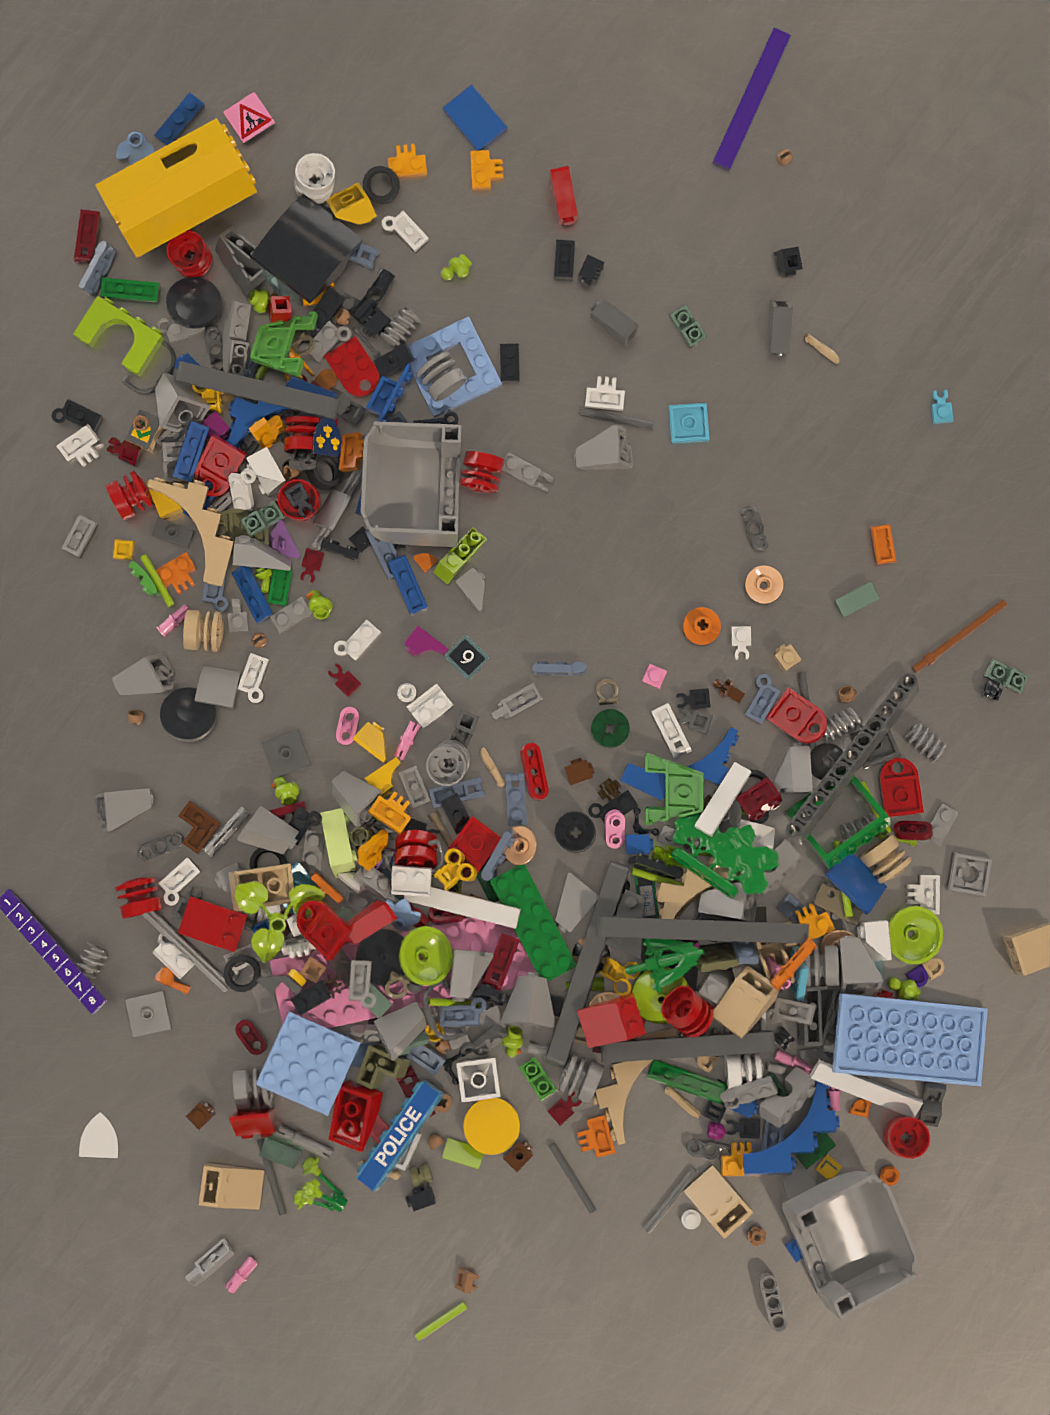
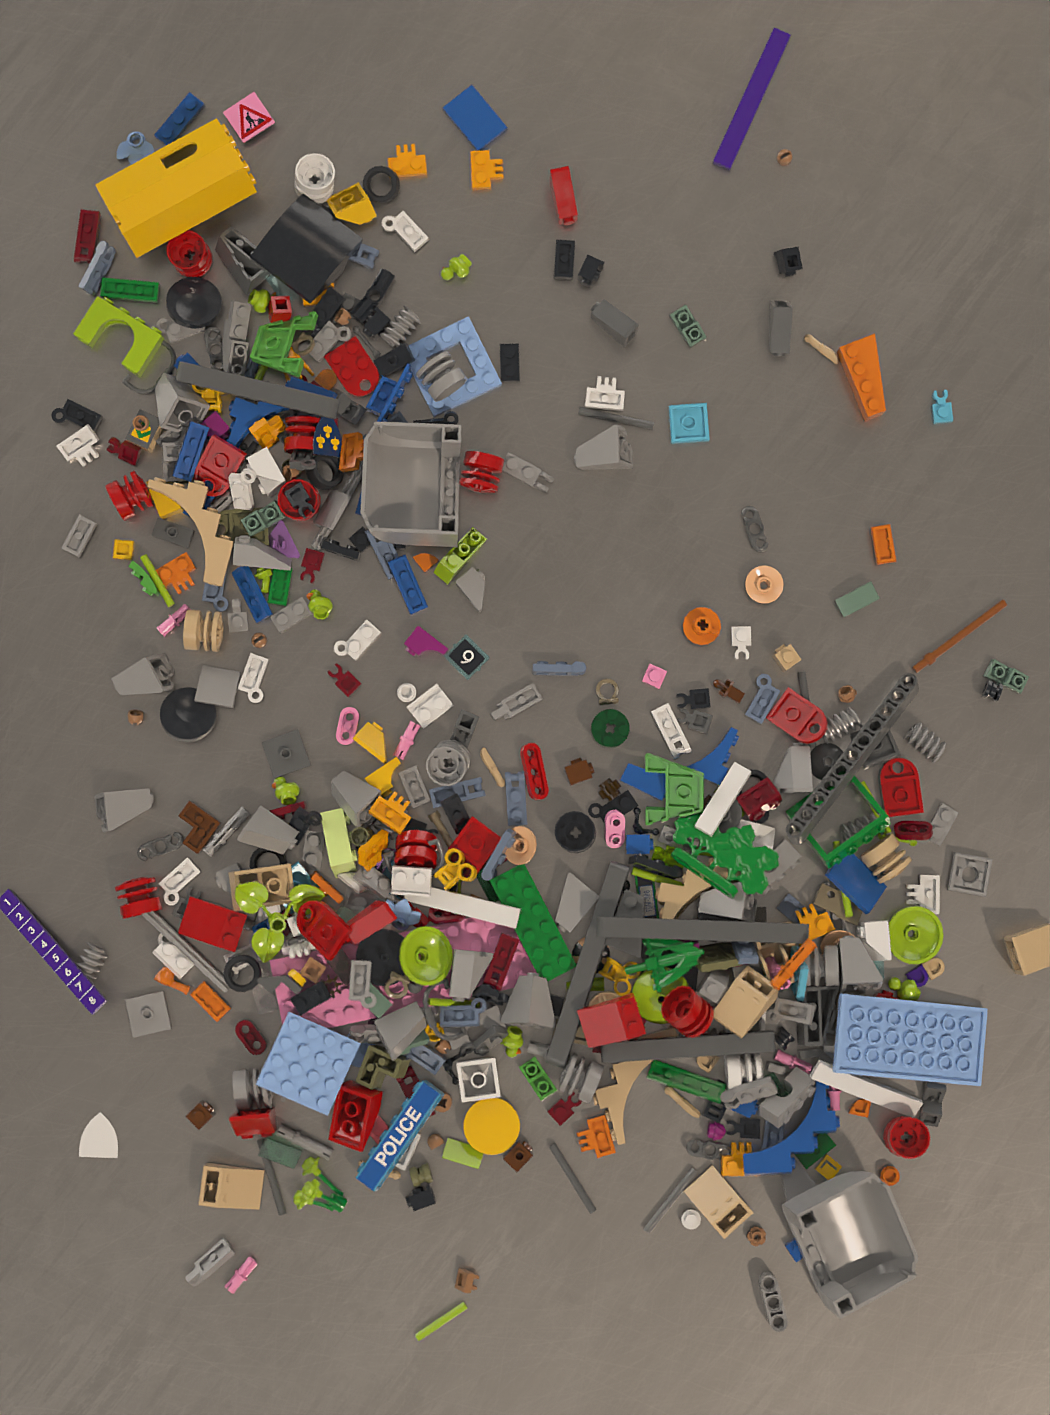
(210, 1001): none -> orange plate
(863, 373): none -> orange wedge

